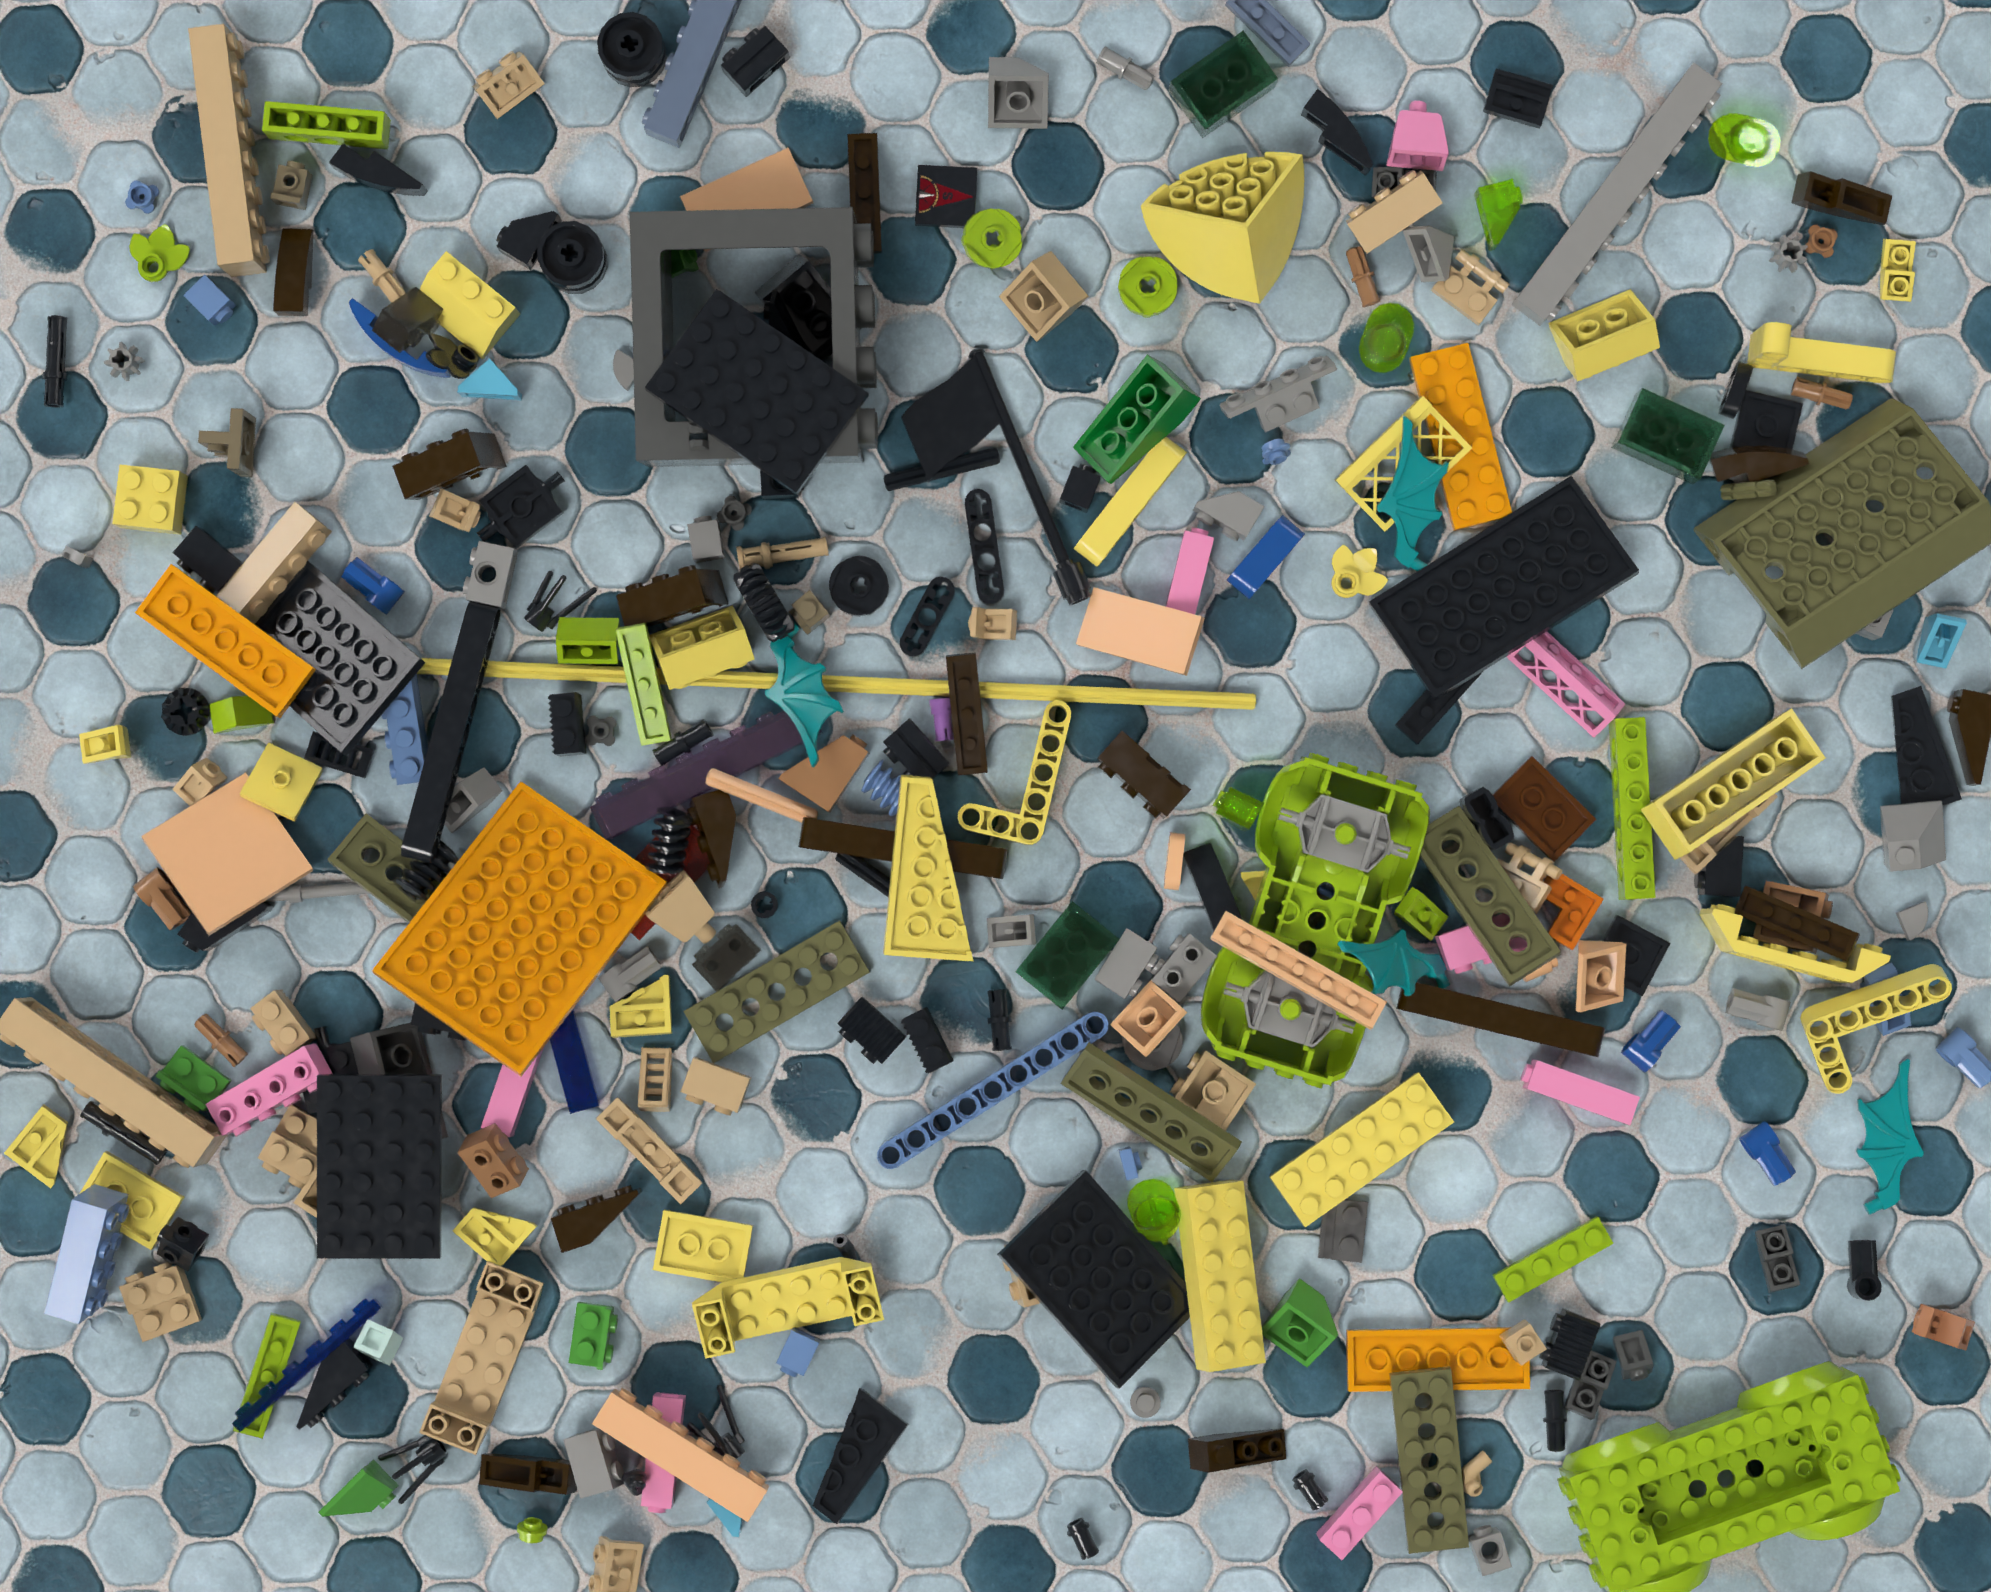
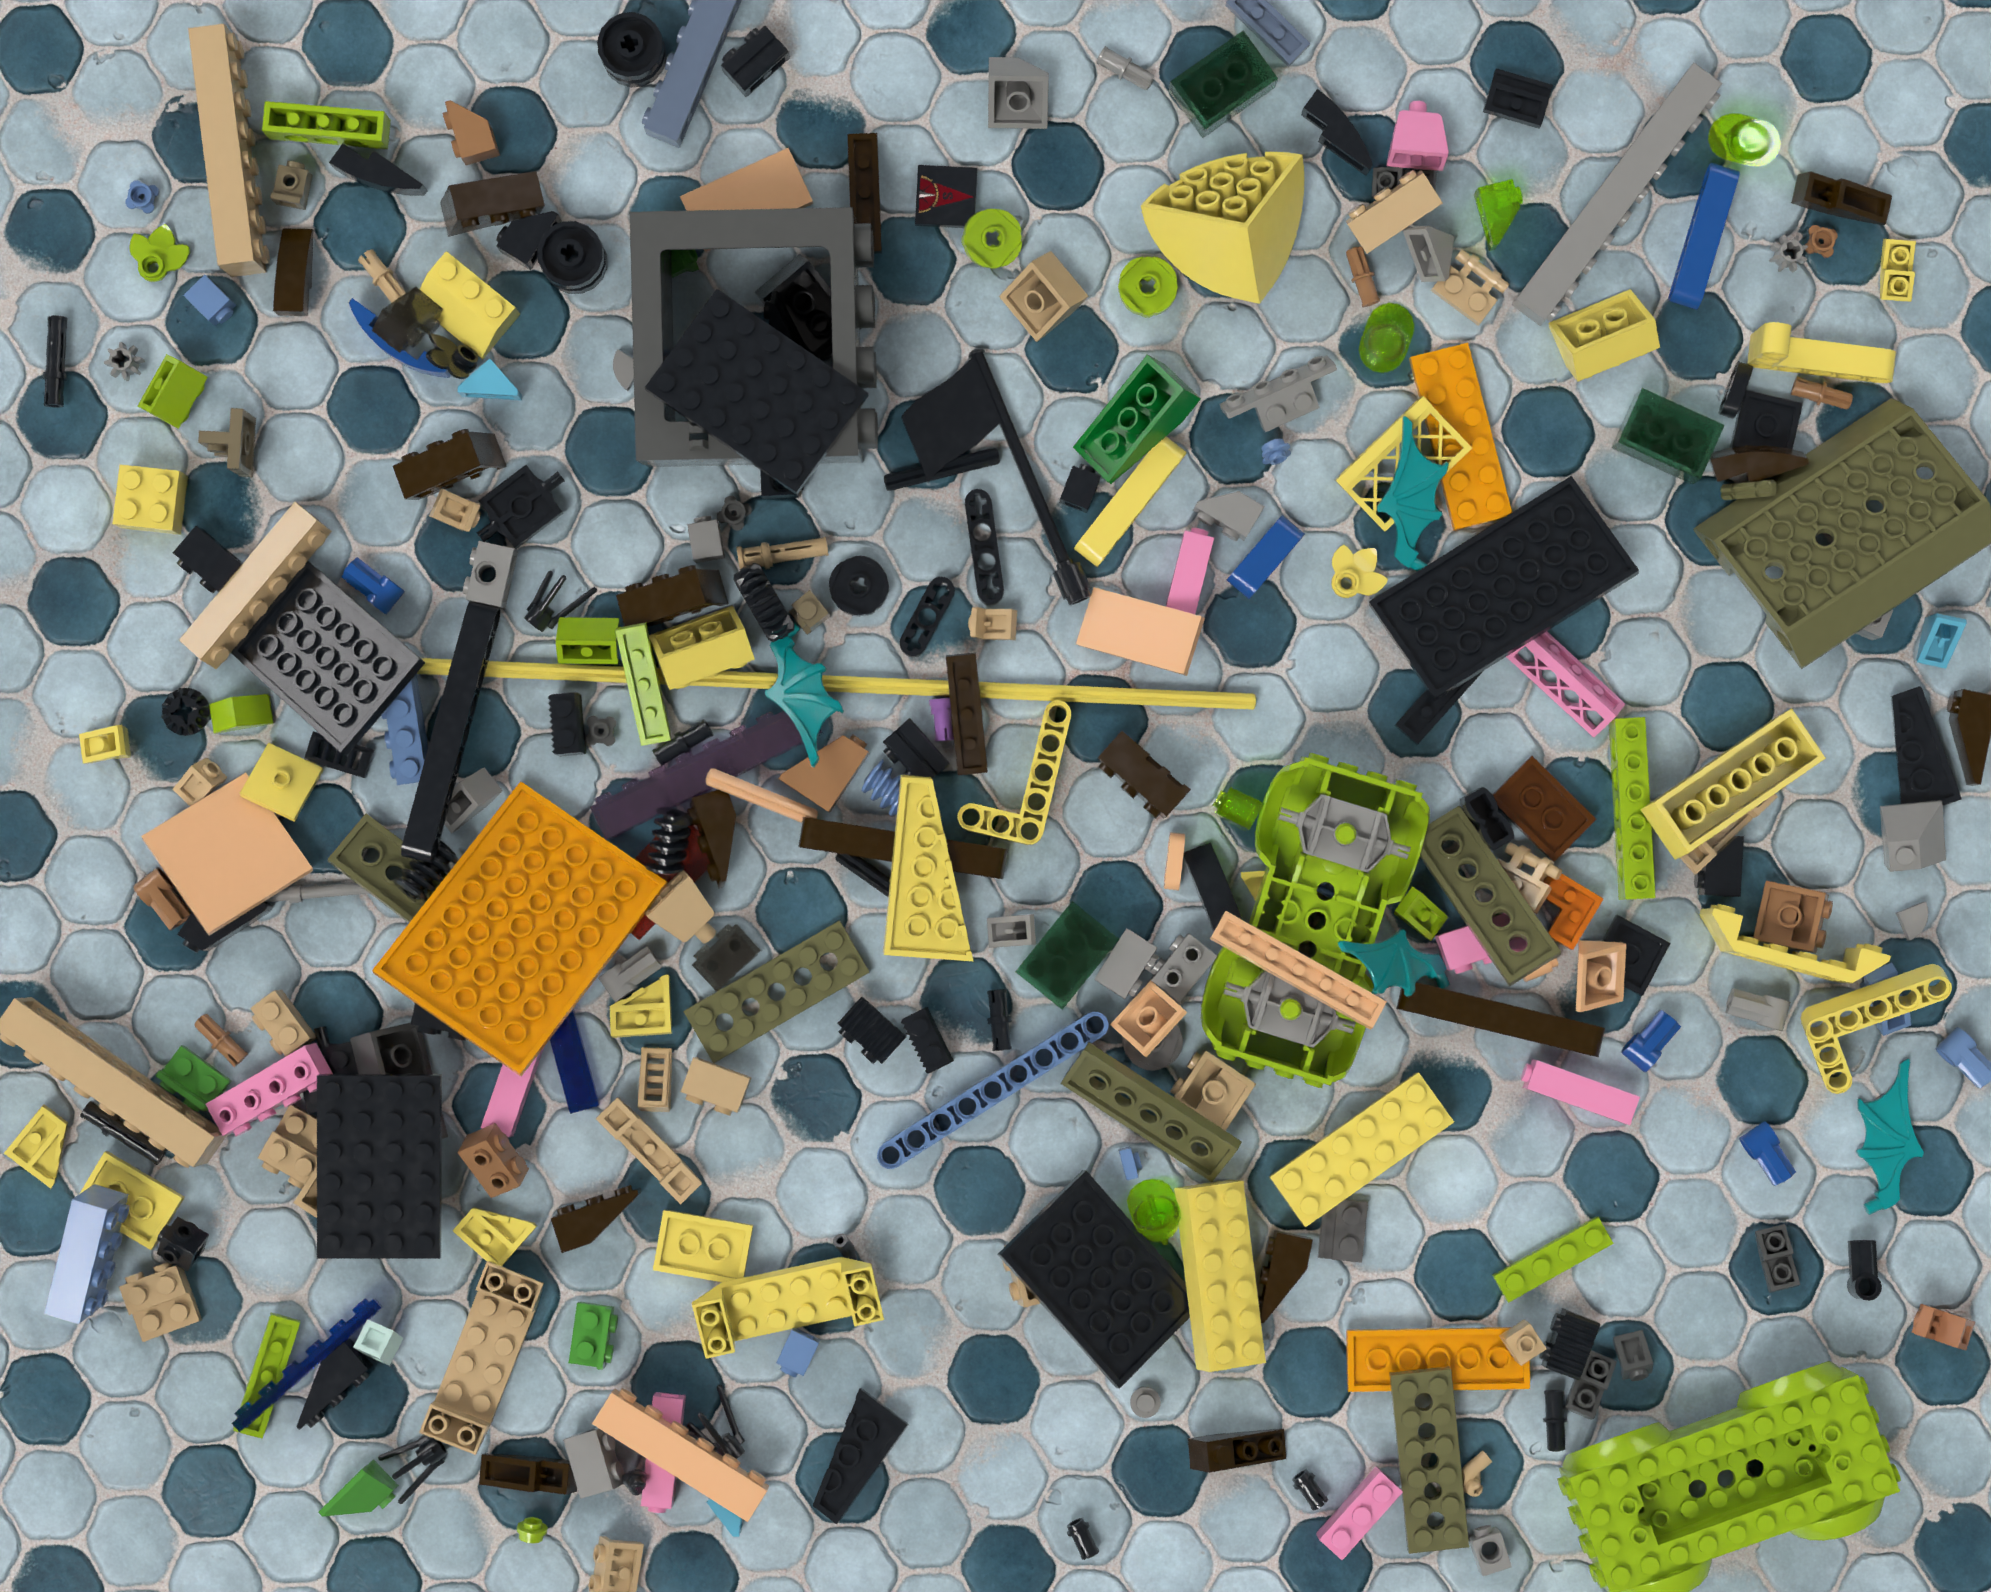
(77, 557): light grey tile -> none
(173, 391): none -> lime brick
(225, 641): light orange plate -> none
(472, 134): none -> medium nougat slope
(491, 202): none -> dark brown wedge
(507, 83): tan bracket -> none
(761, 895): black bush -> none
(1286, 1265): none -> dark brown slope
(1301, 1323): bright green slope -> none
(1703, 236): none -> blue beam
(1796, 923): dark brown plate -> none

